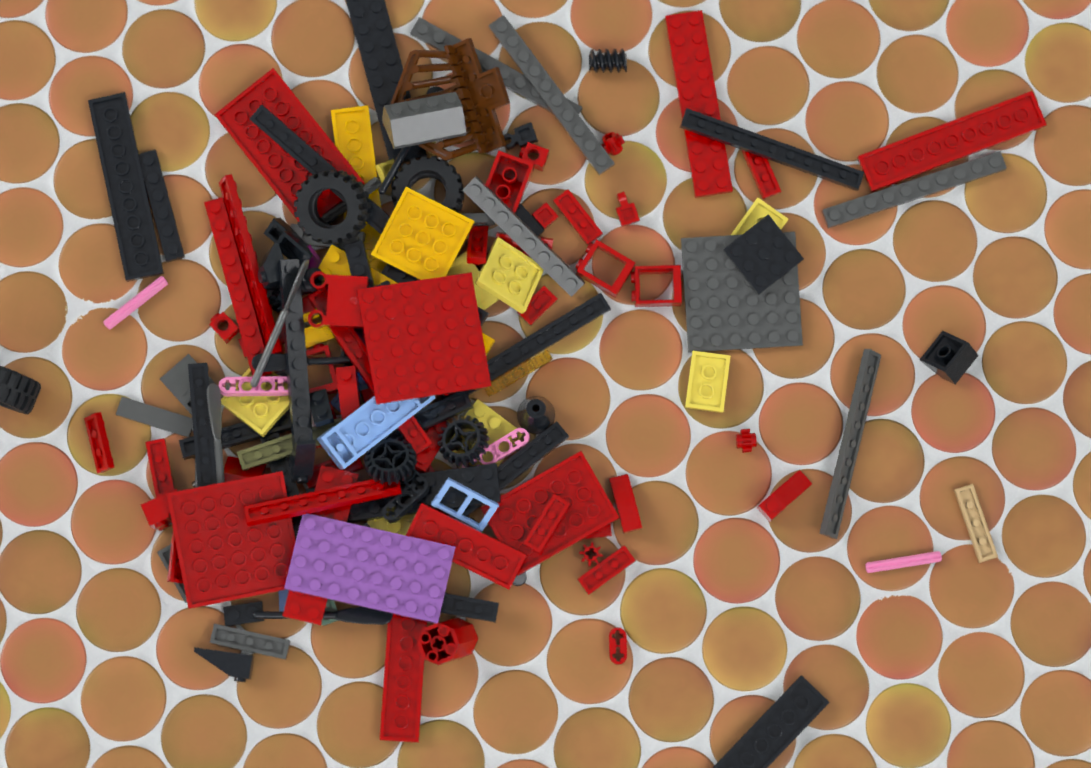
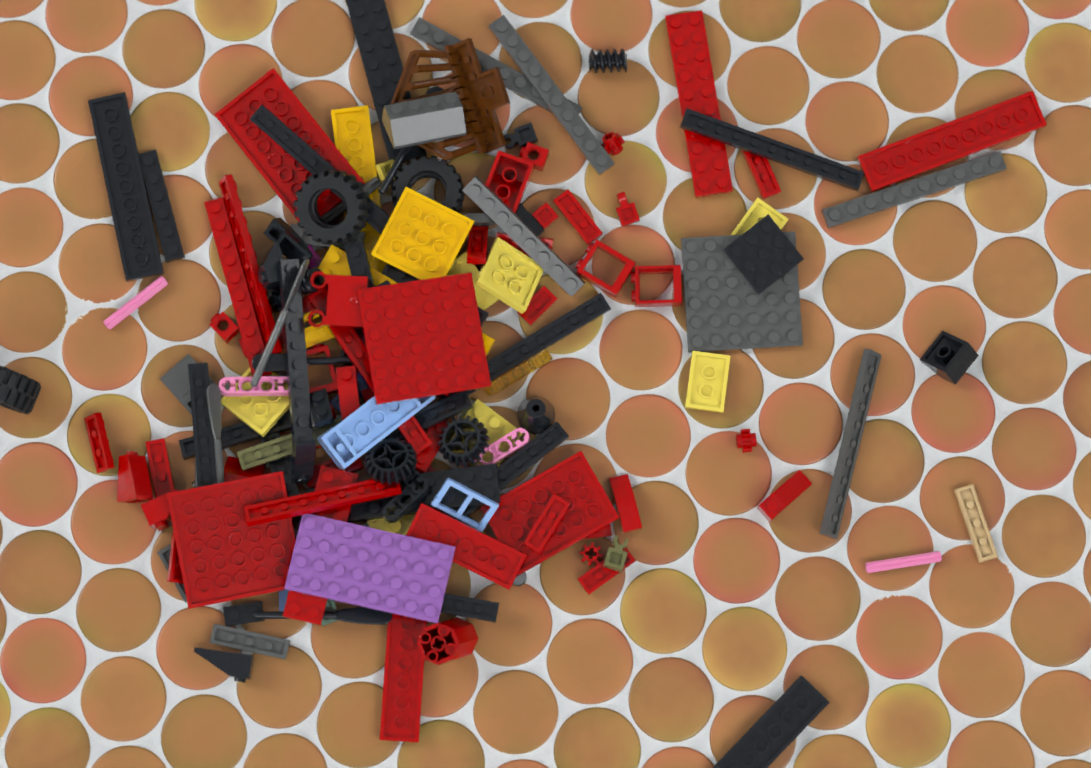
(133, 479): none -> red slope
(155, 417): dark grey tile -> none
(612, 646): red beam -> none
(615, 556): none -> olive plate

